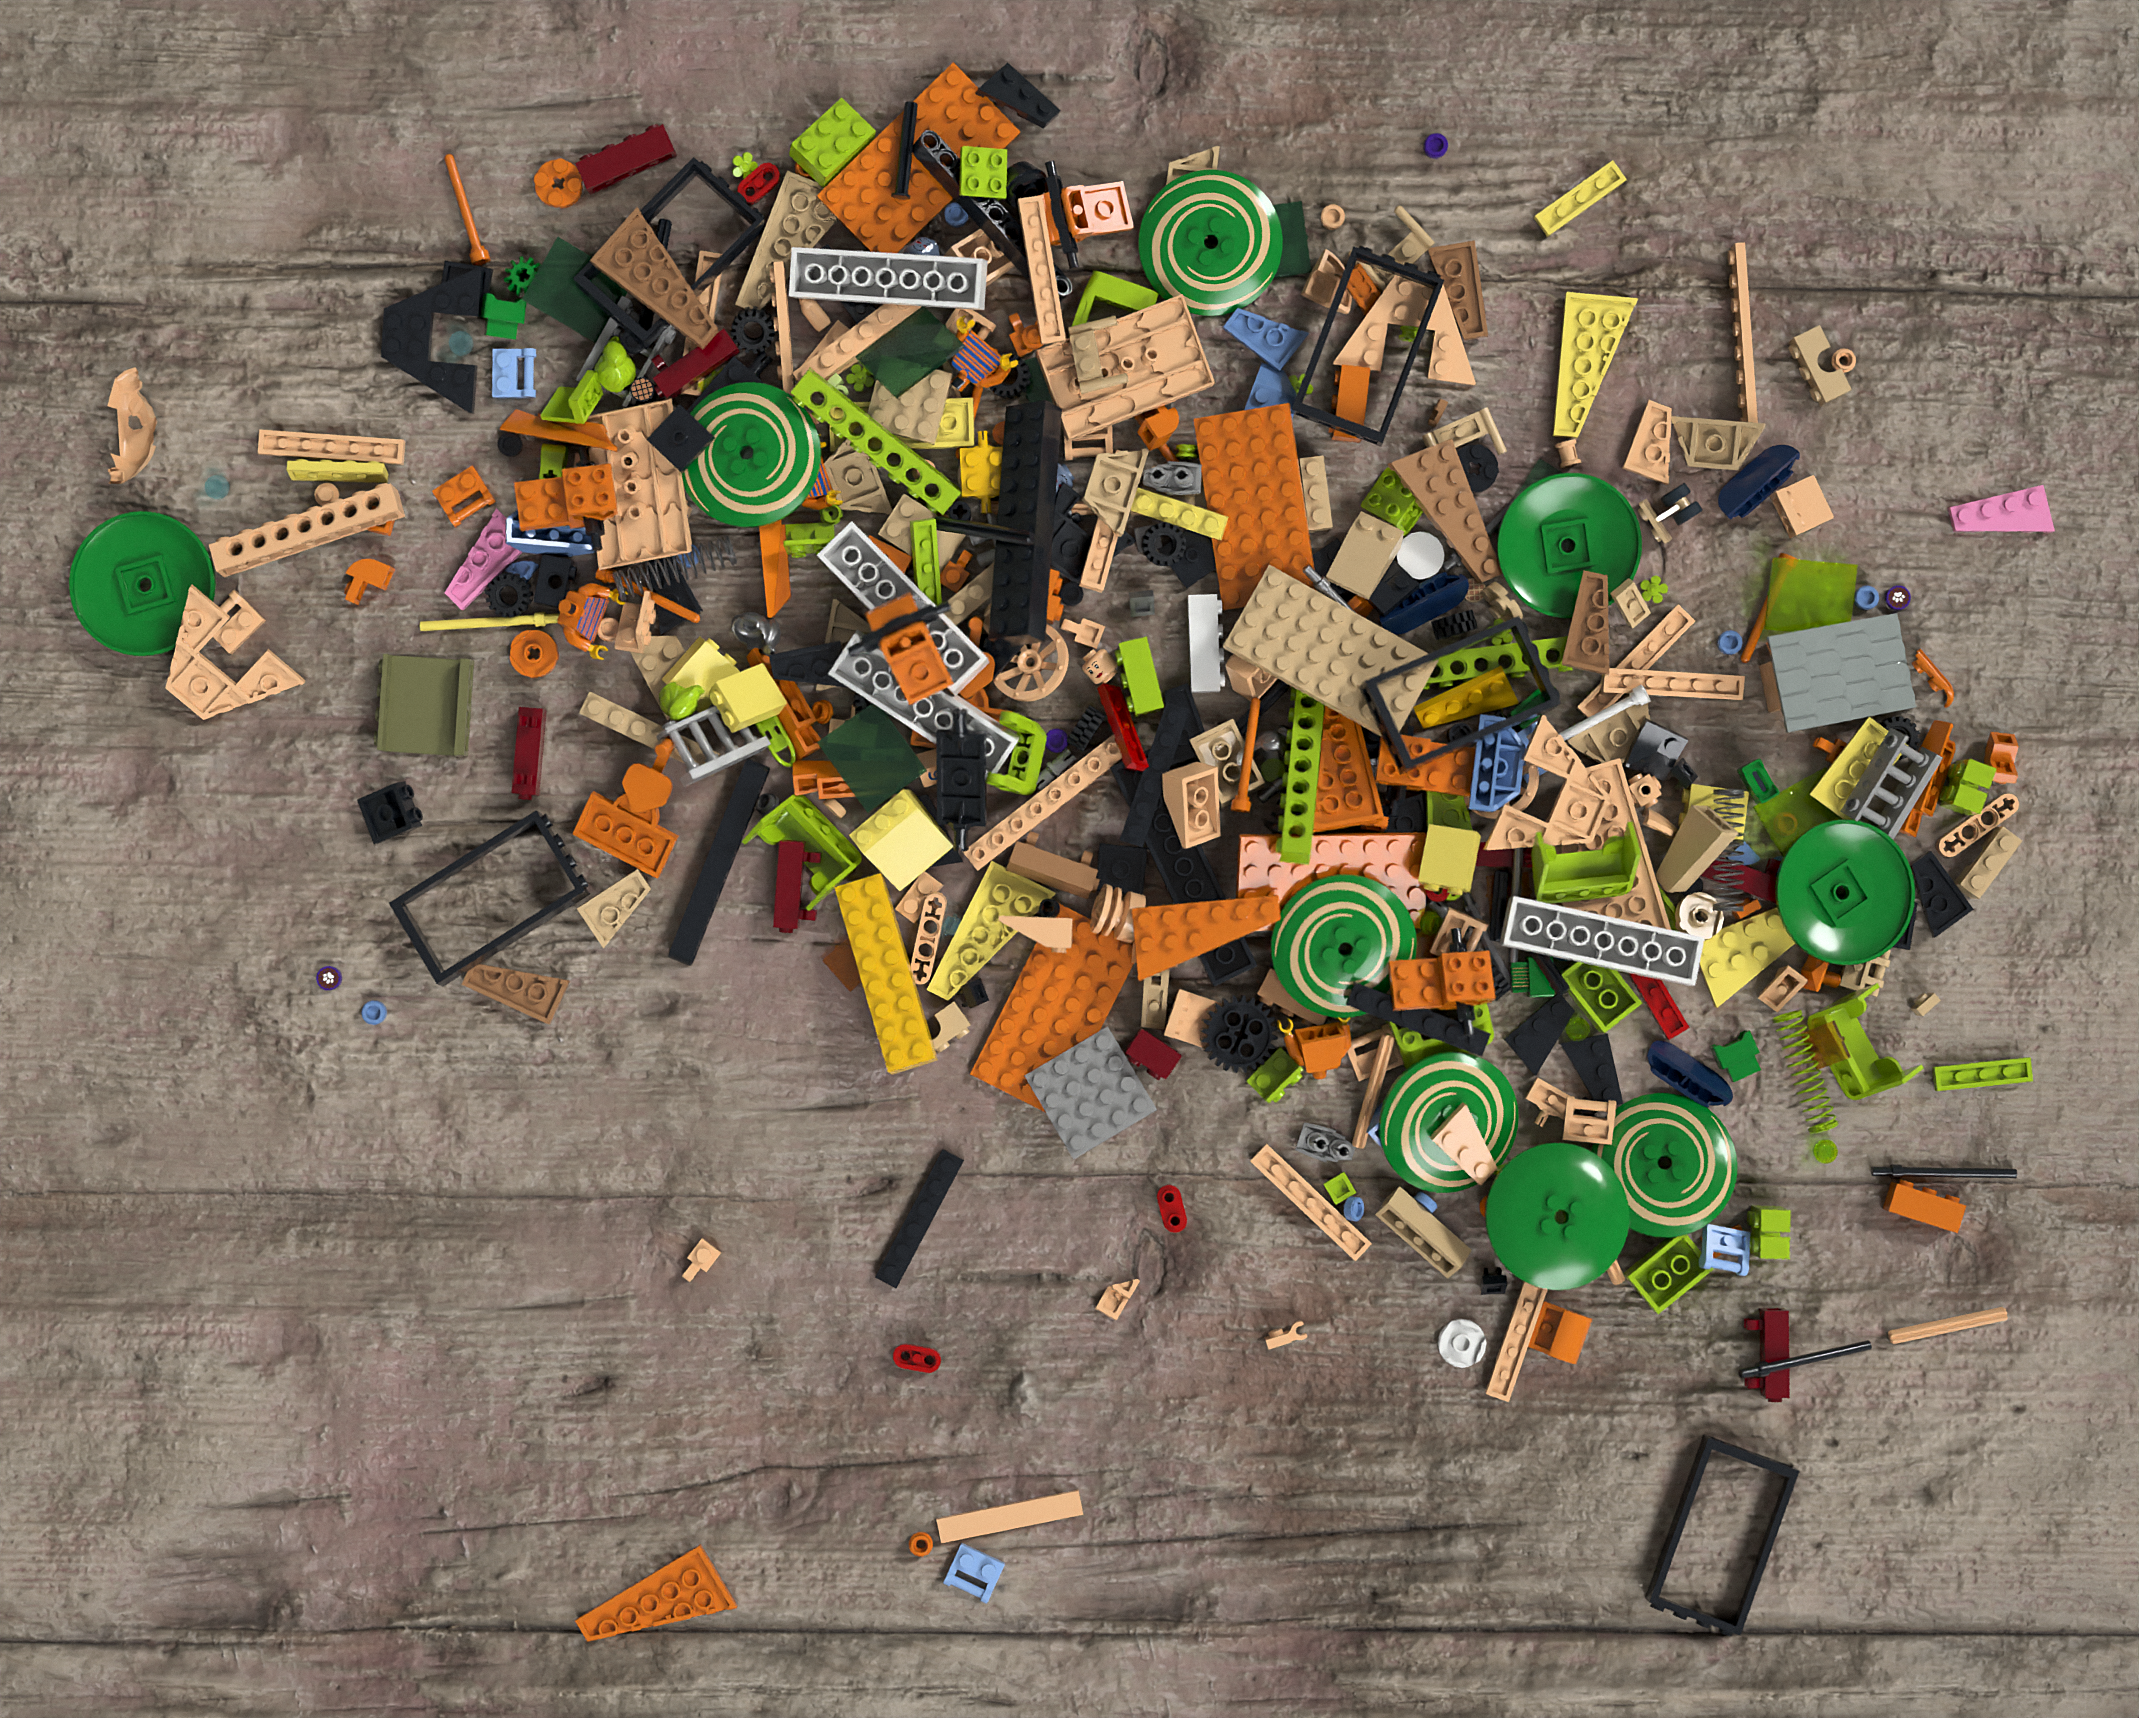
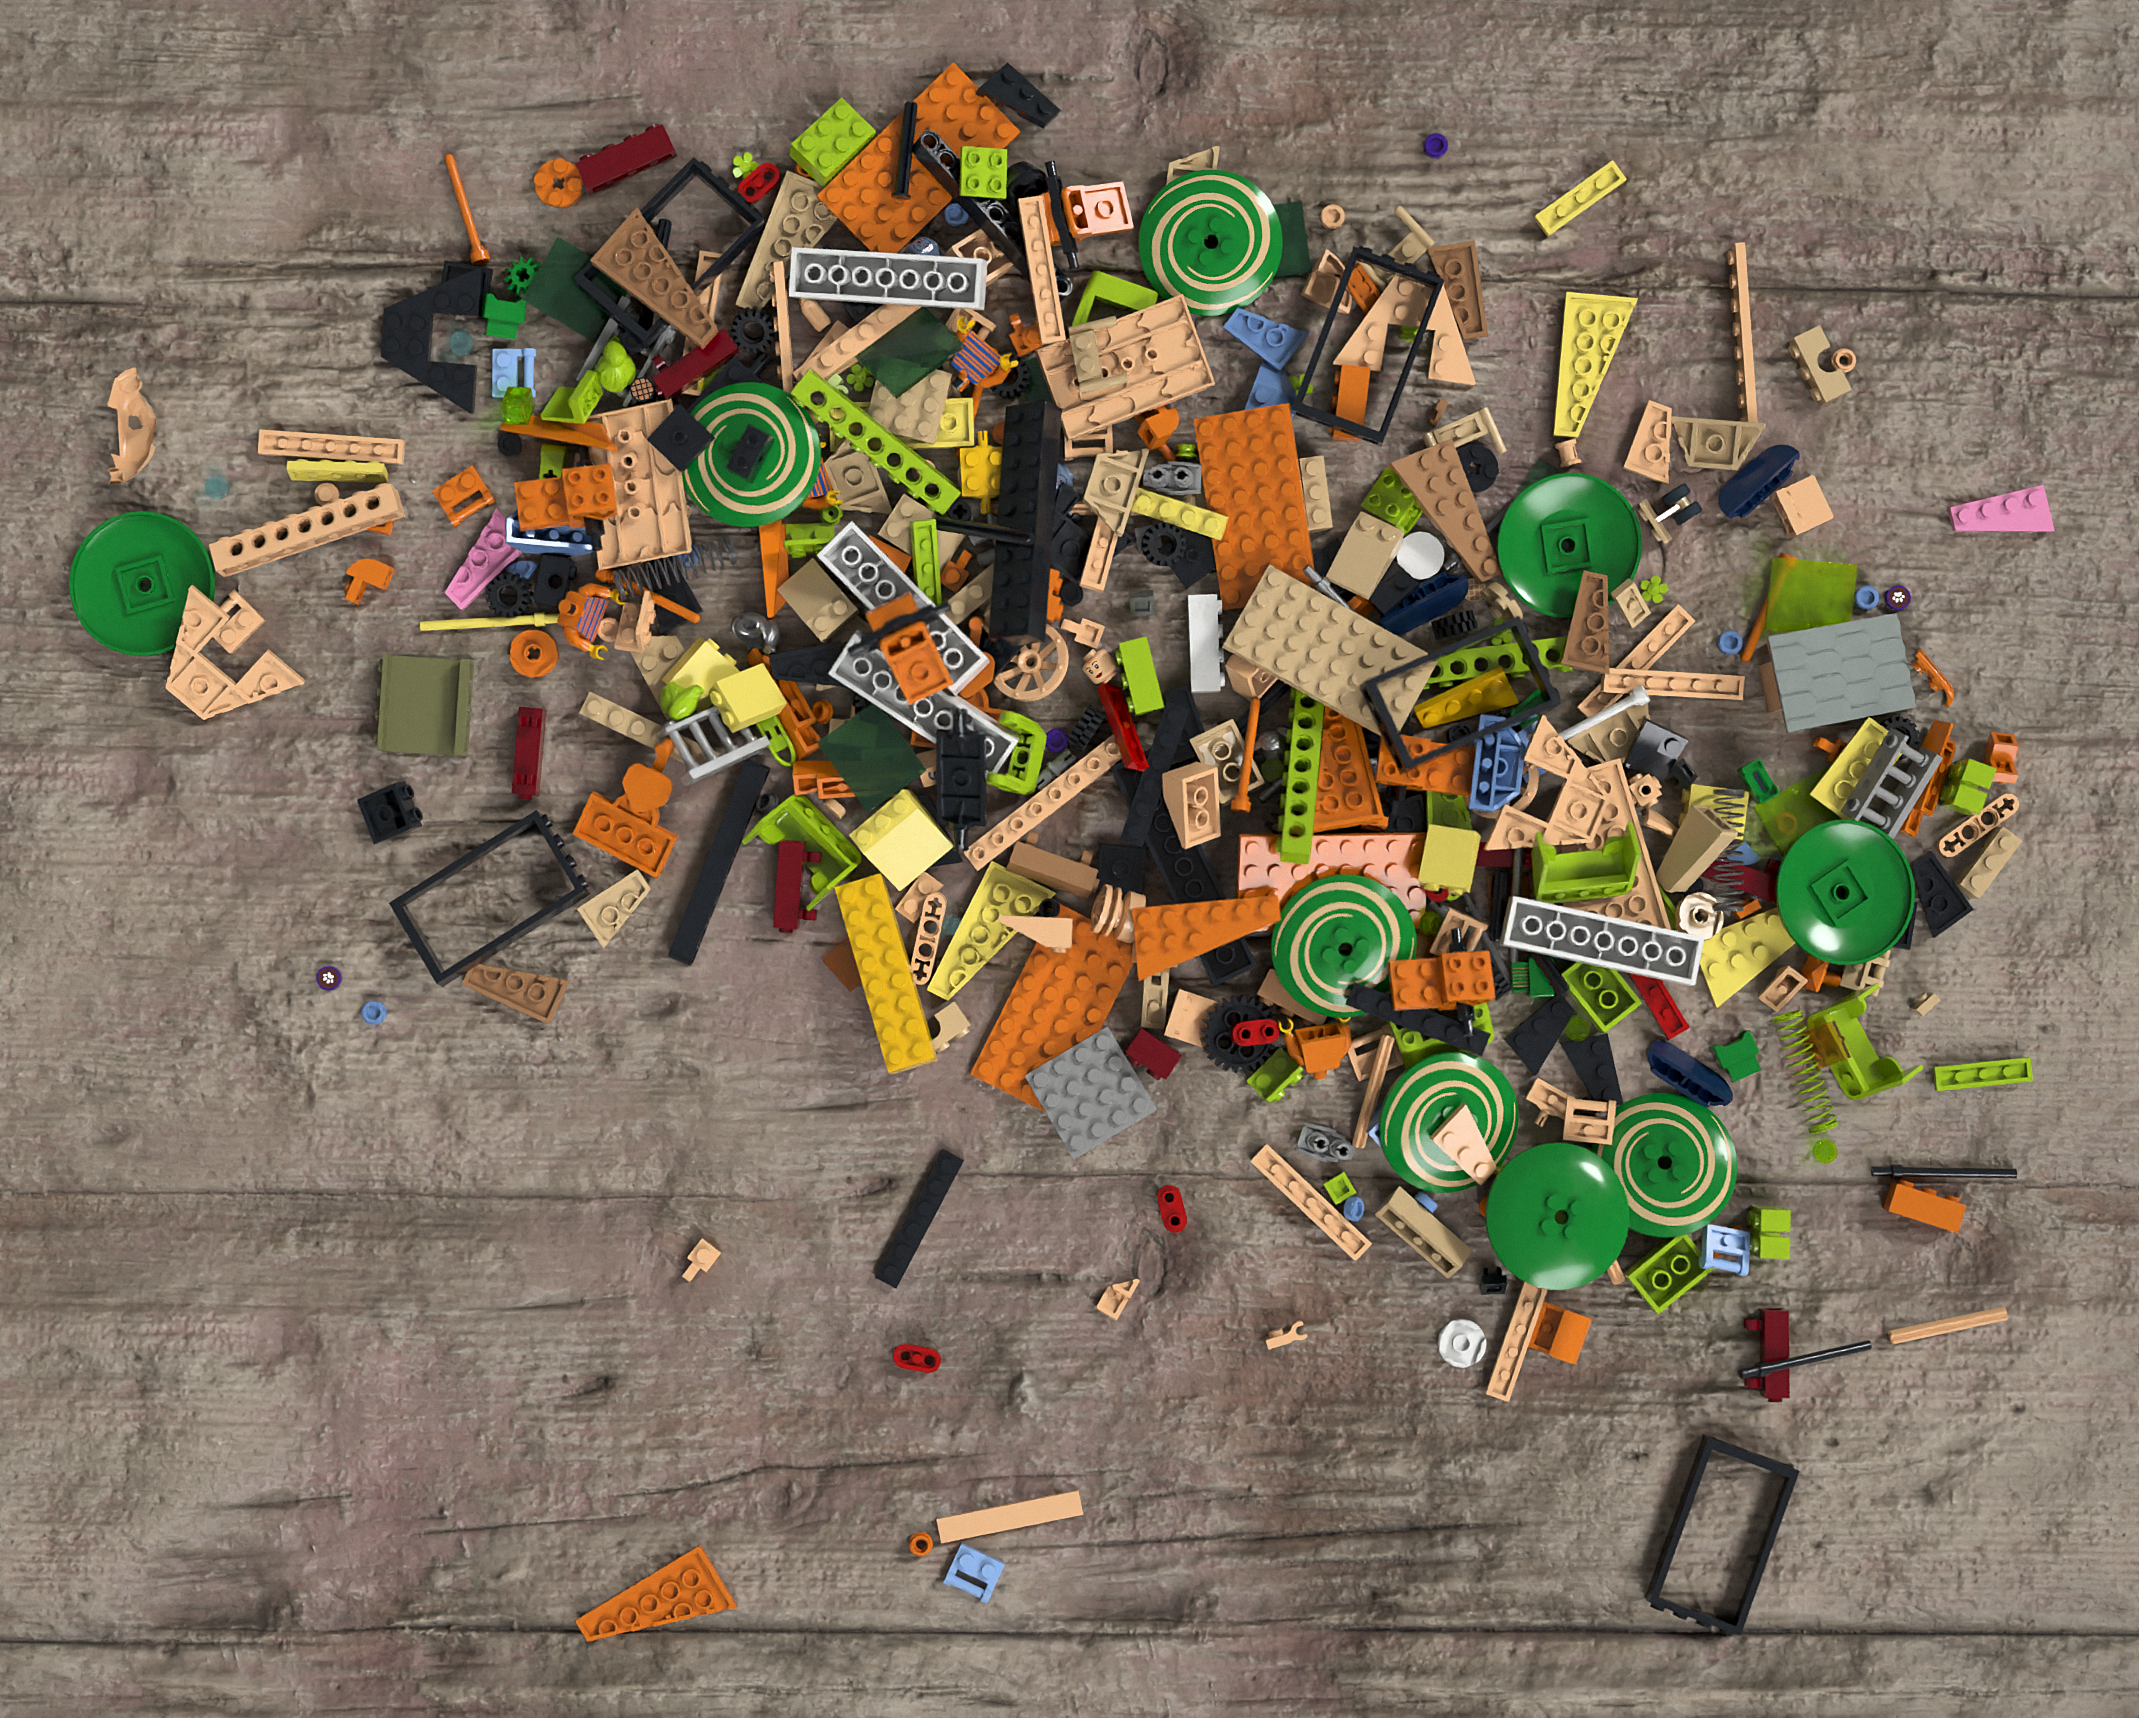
(517, 405): none -> clear neon green brick
(750, 453): none -> black brick
(818, 601): none -> tan slope
(974, 993): black tile -> none
(1256, 1032): none -> red plate

